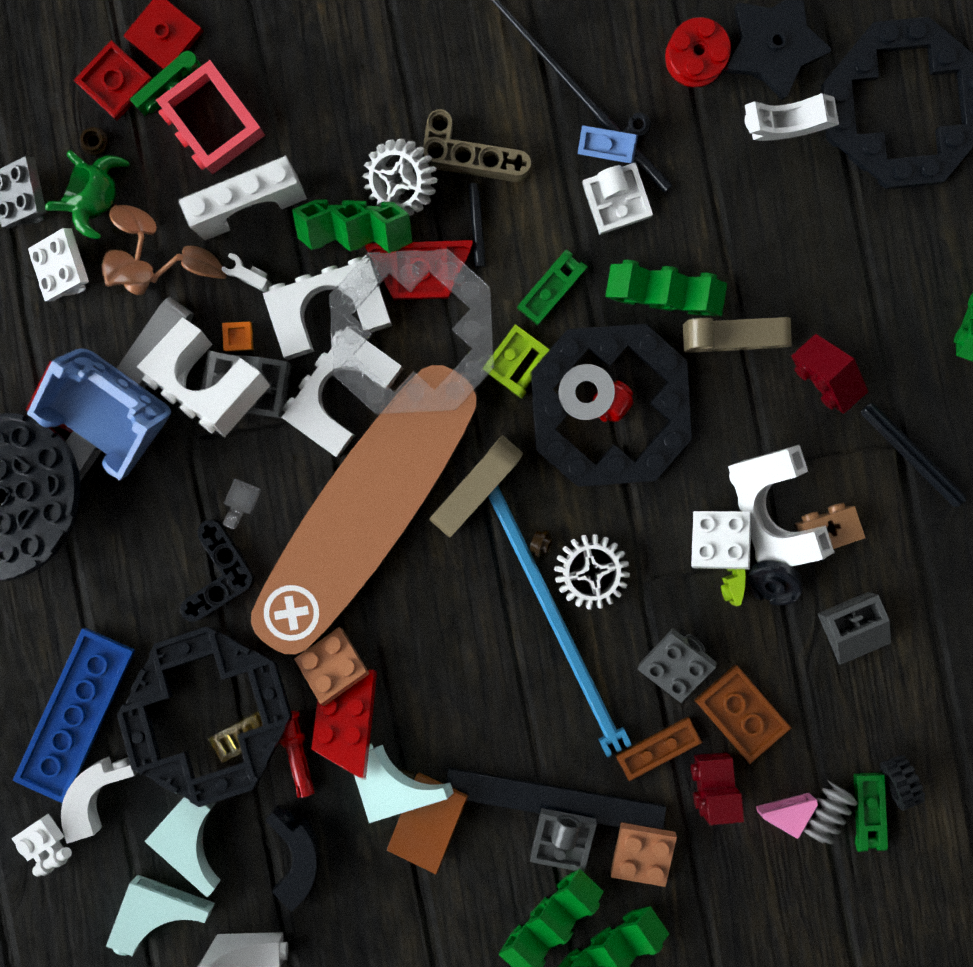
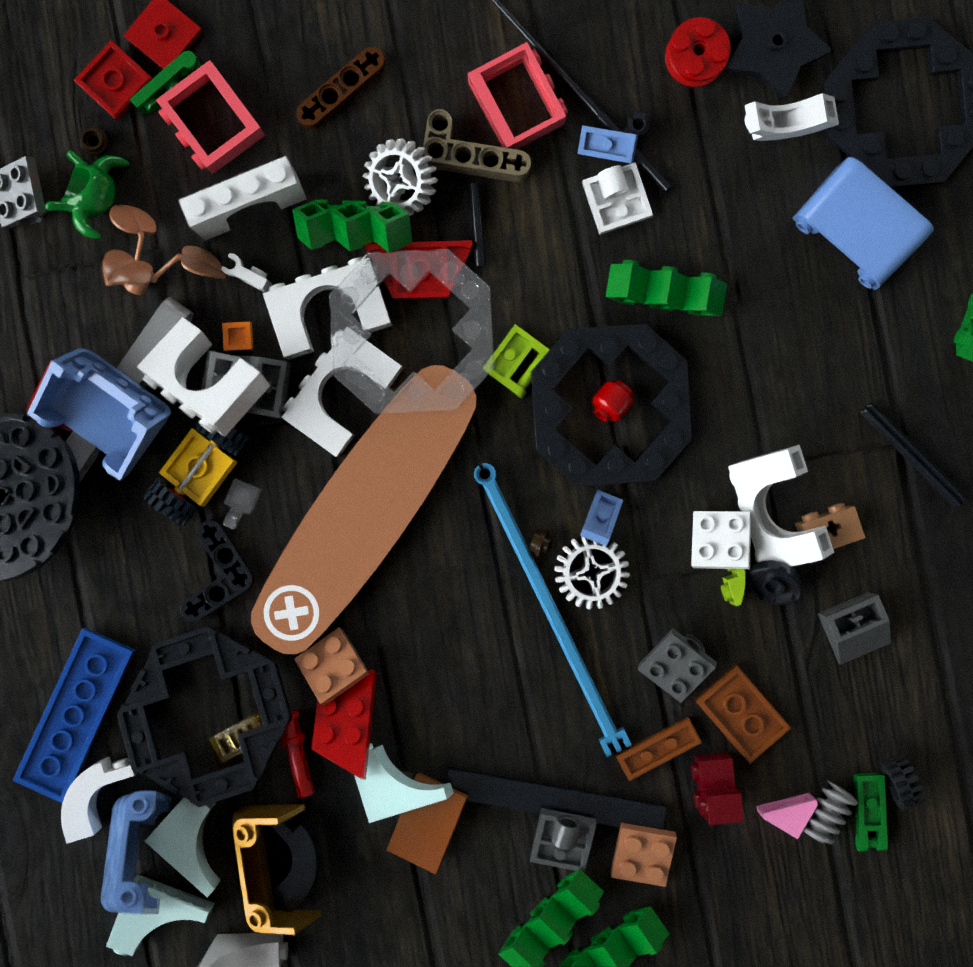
(42, 844): white plate -> none
(59, 265): white plate -> none
(118, 888): none -> medium blue windscreen
(195, 470): none -> plate
(255, 872): none -> pearl gold windscreen
(337, 84): none -> reddish brown beam
(476, 486): dark tan beam -> none
(542, 82): none -> coral window
(551, 288): green plate -> none
(590, 410): light grey piece -> none
(601, 517): none -> medium blue plate
(730, 335): dark tan beam -> none
(831, 372): dark red brick -> none
(864, 221): none -> medium blue windscreen

